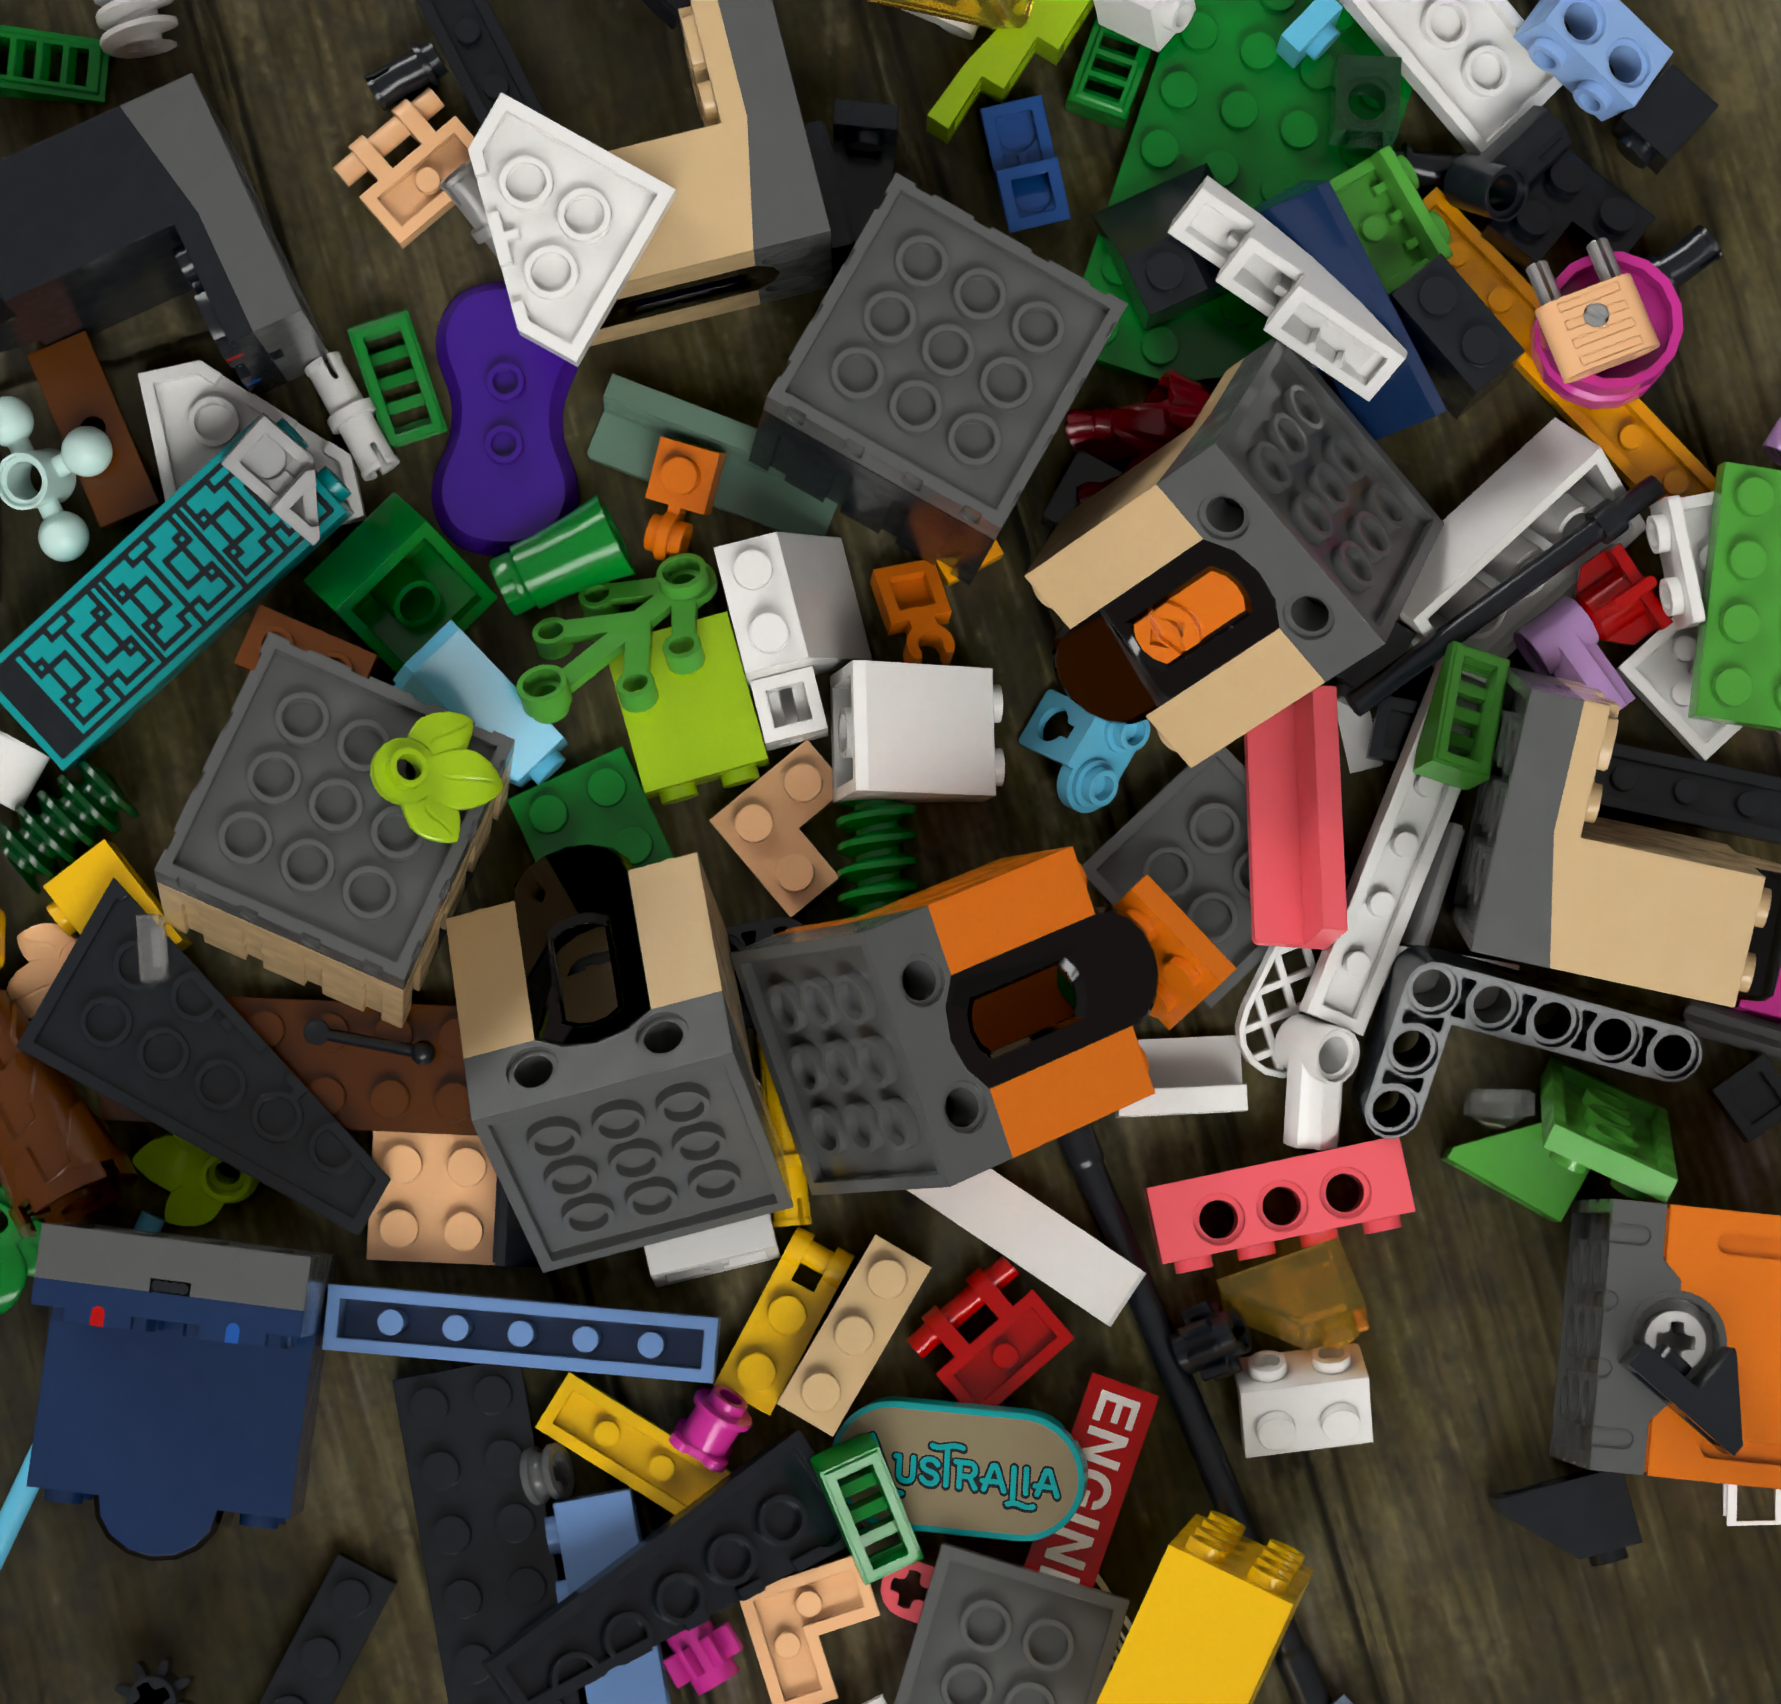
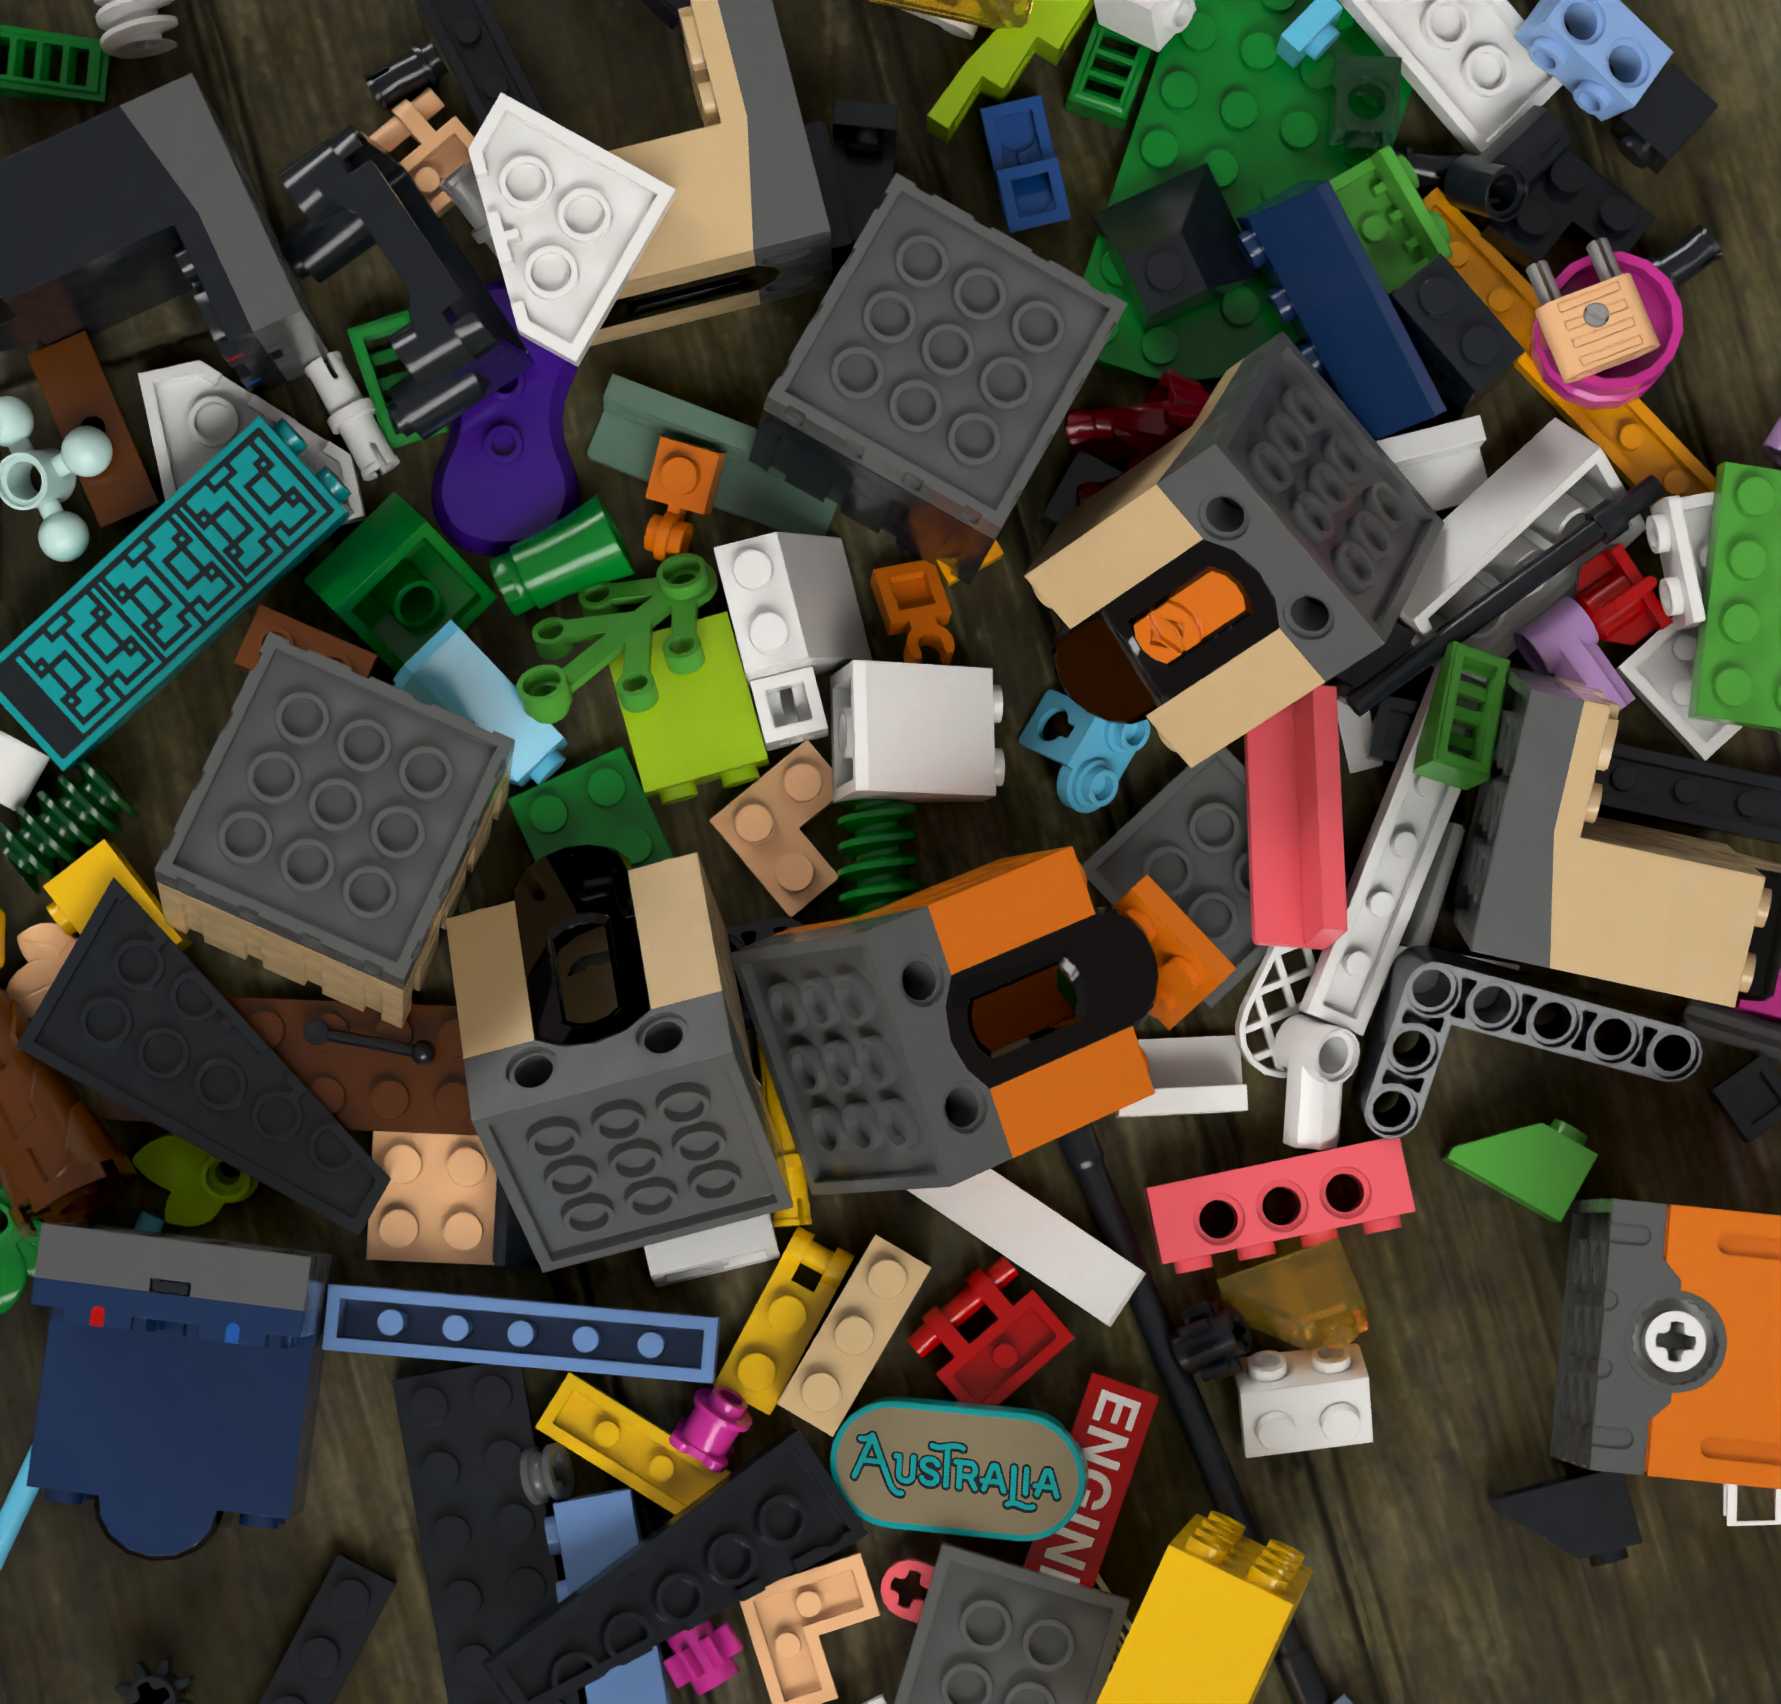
(152, 948): clear tile -> none
(278, 473): light grey slope -> none
(365, 197): none -> black piece
(445, 775): lime plate -> none
(849, 1458): green slope -> none
(1285, 283): white slope -> none
(1441, 460): none -> white panel
(1498, 1106): clear tile -> none
(1608, 1131): bright green plate -> none
(1706, 1403): black slope -> none

